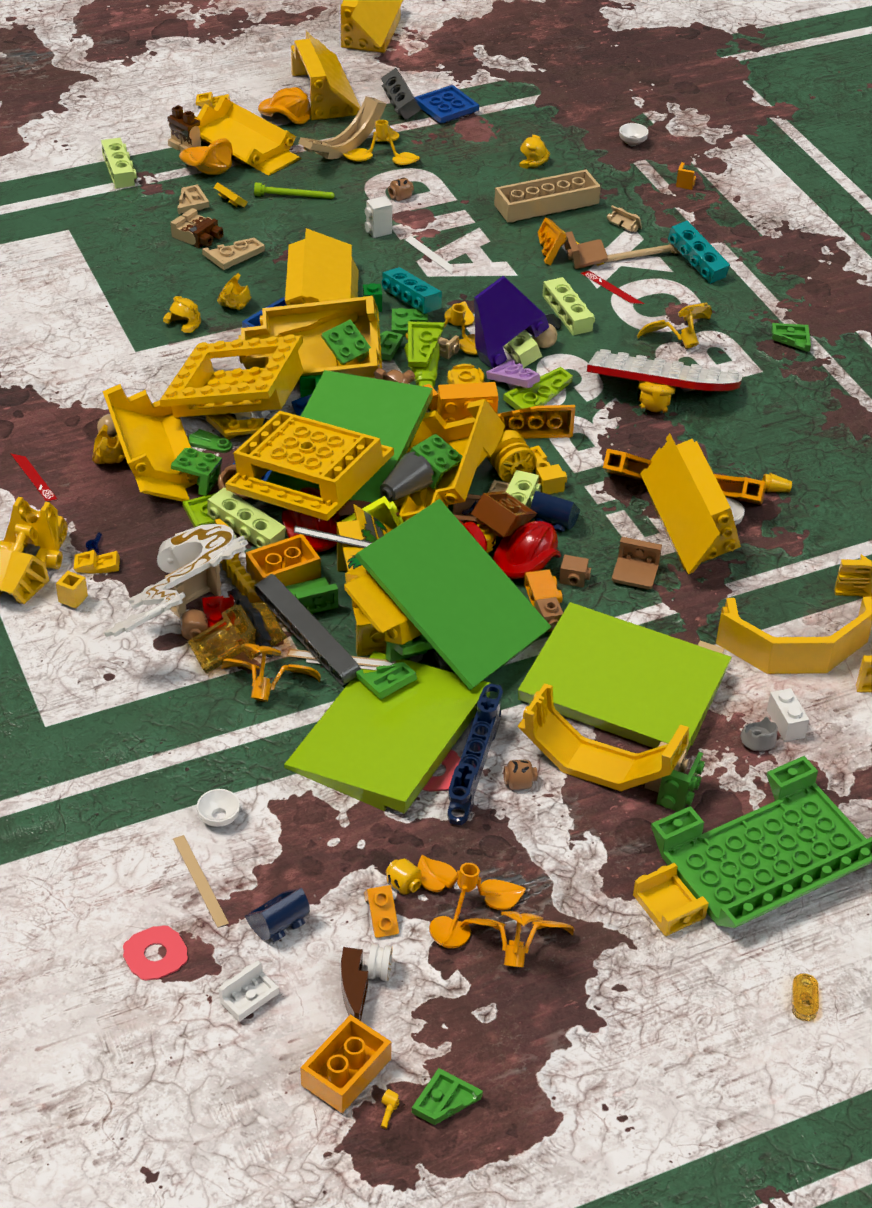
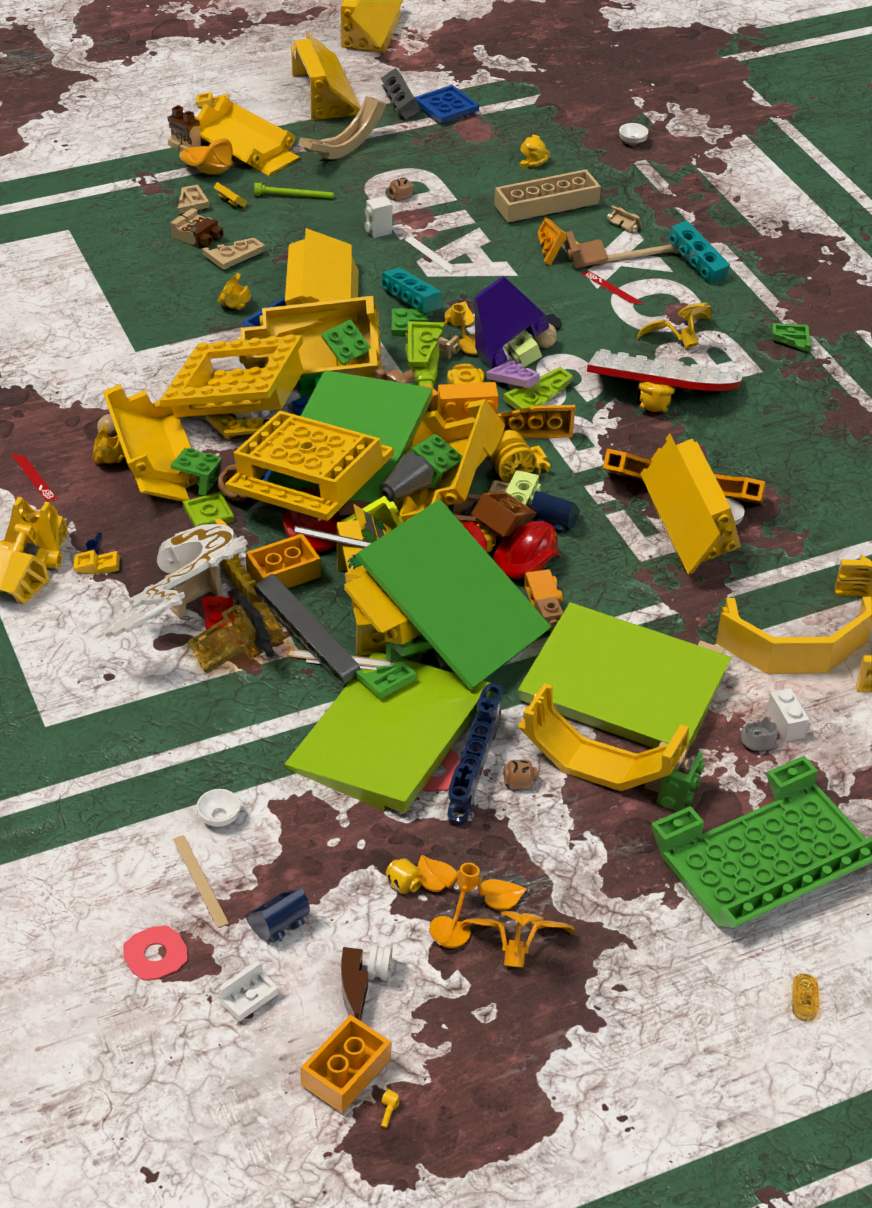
(71, 589): yellow brick -> none
(118, 163): yellowish green brick -> none
(184, 310): yellow helmet -> none
(193, 623): medium nougat head -> none
(209, 441): bright green piece -> none
(245, 519): yellowish green brick -> none
(260, 684): light orange plant -> none
(290, 102): light orange piece -> none
(316, 594): bright green bracket -> none
(374, 290): green brick -> none
(382, 911): light orange bracket -> none
(383, 133): yellow plant -> none
(389, 344): bright green wing -> none
(444, 1097): bright green wing -> none
(551, 479): yellow brick -> none
(568, 306): yellowish green brick -> none
(574, 571): medium nougat brick -> none
(637, 563): medium nougat bracket -> none
(669, 900): yellow panel -> none
(685, 178): light orange panel -> none
(776, 483): yellow cone -> none

